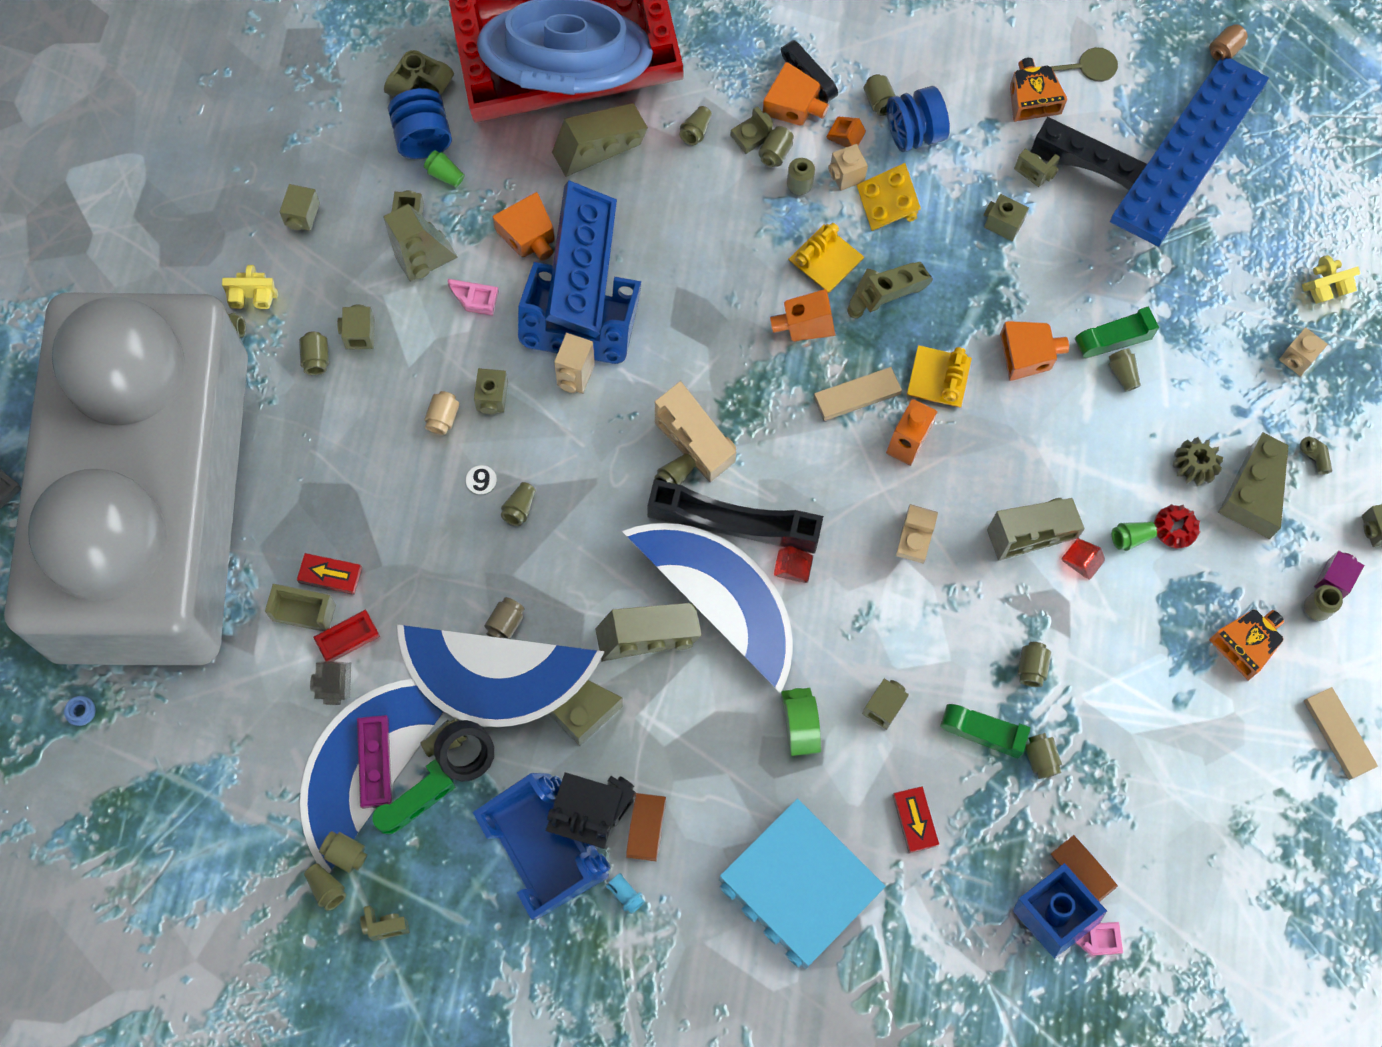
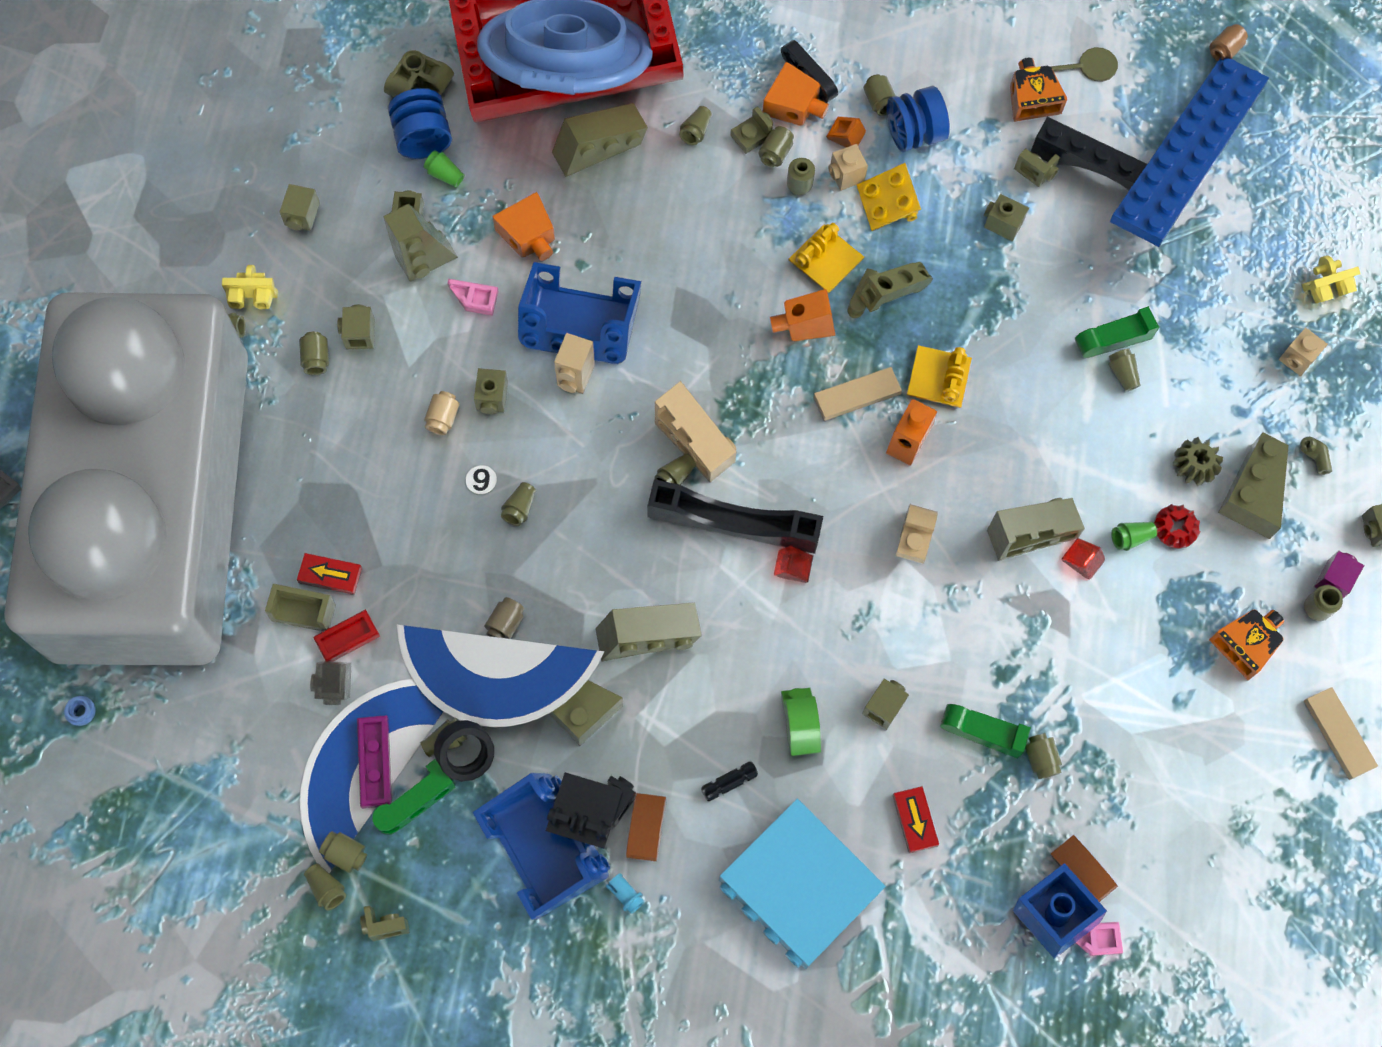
(581, 259): blue plate -> none
(726, 590): sticker -> none
(729, 781): none -> black axle
(1030, 348): orange torso -> none
(1034, 664): olive brick -> none

